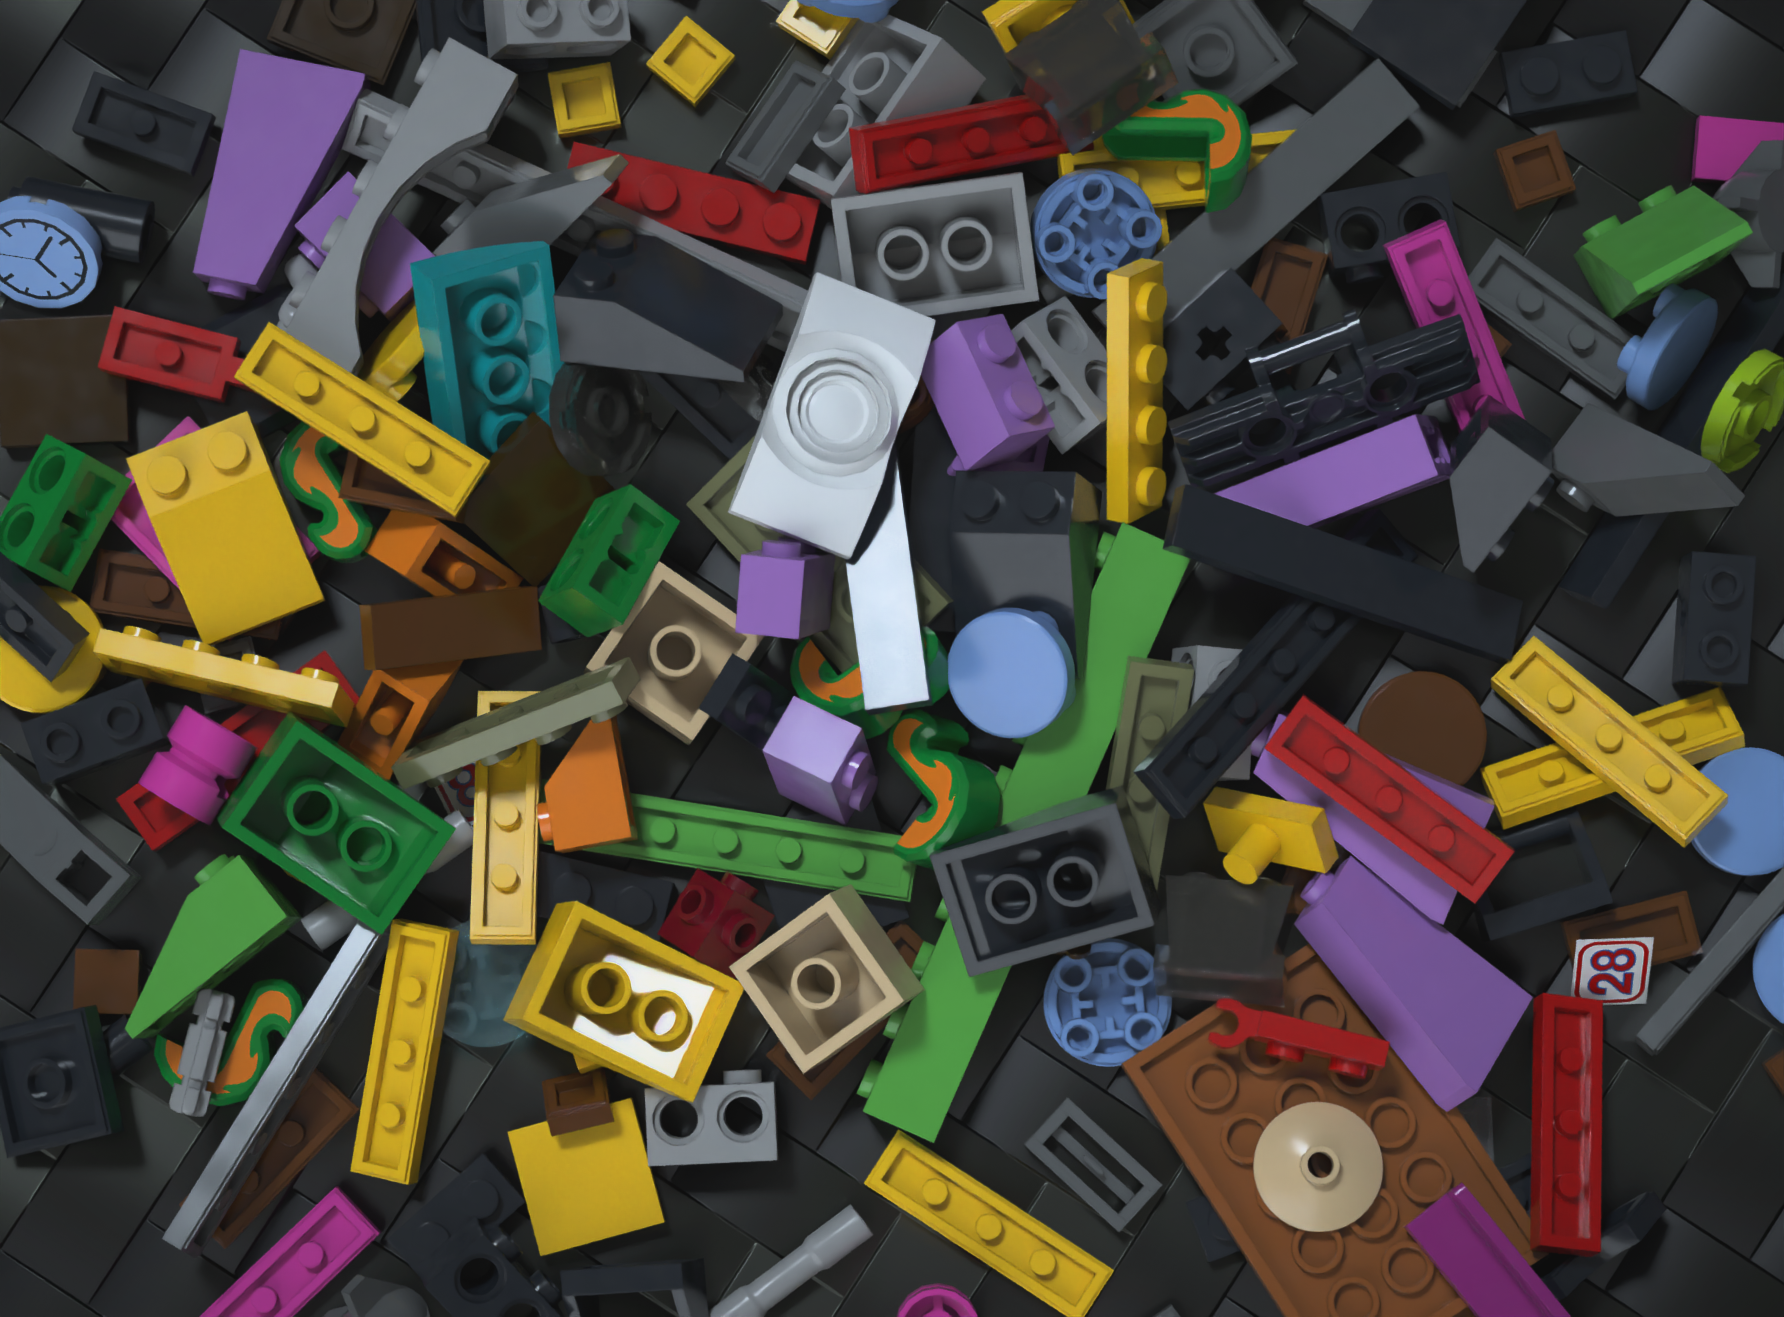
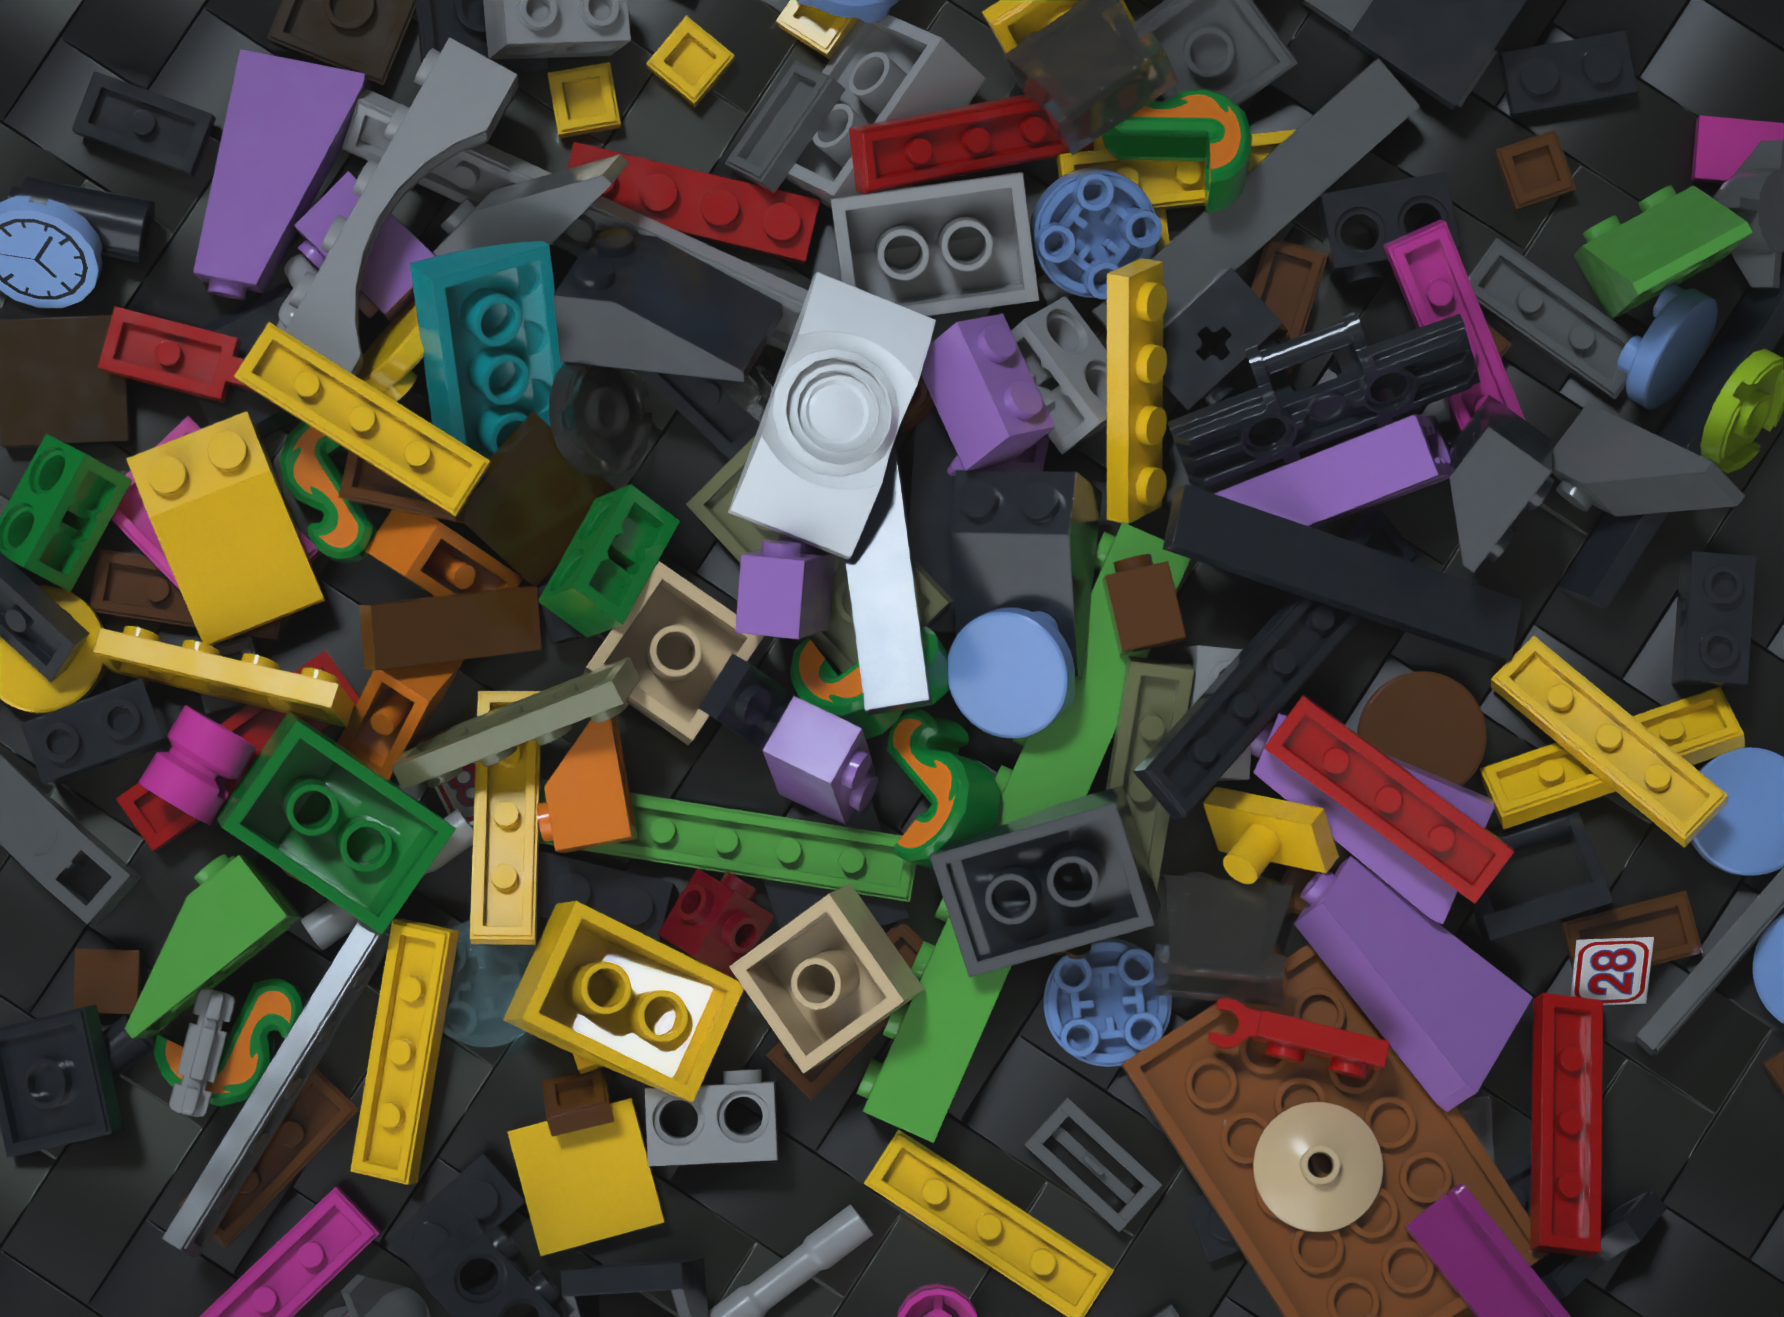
(1143, 605): none -> reddish brown brick

